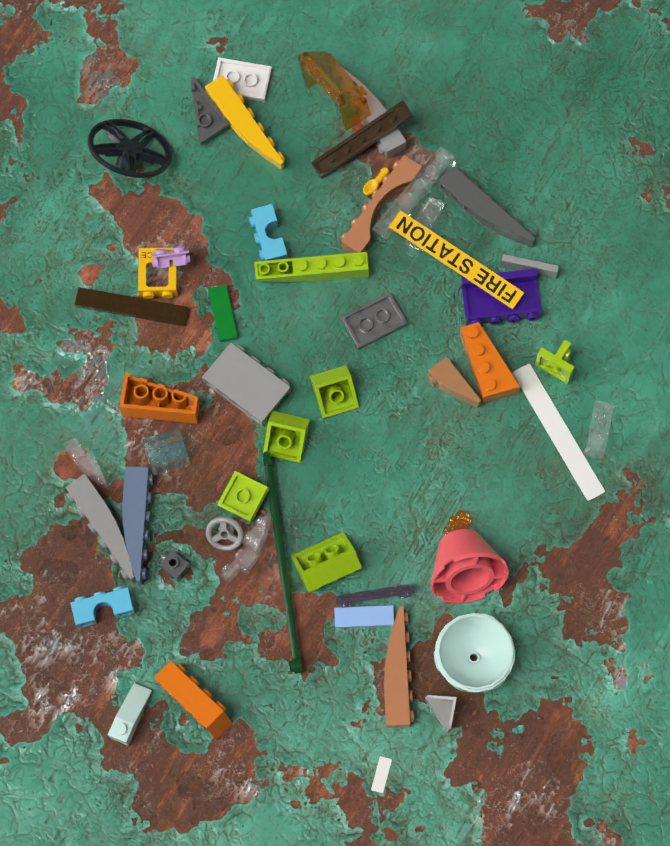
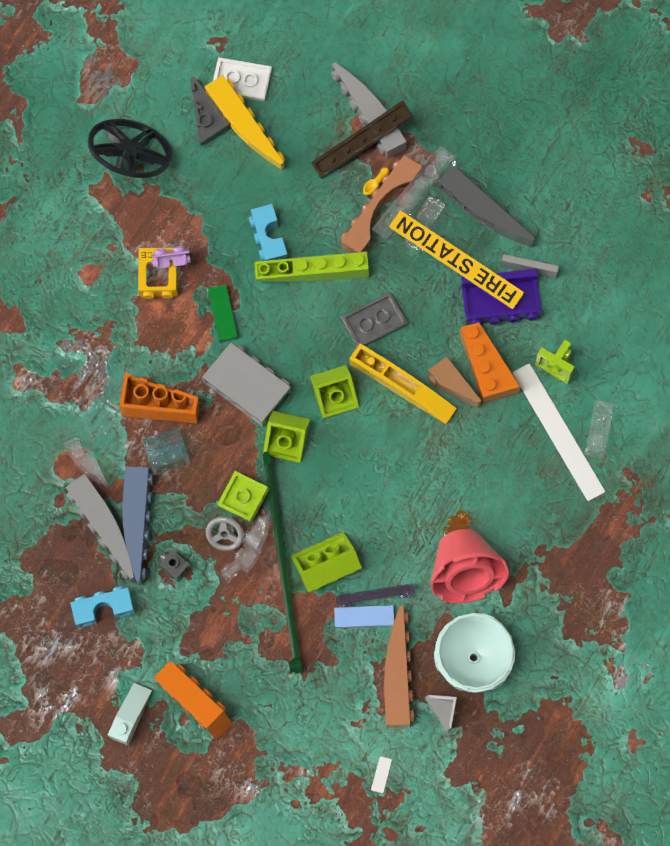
(131, 306): dark brown tile -> none
(324, 70): clear orange windscreen -> none
(401, 383): none -> yellow slope

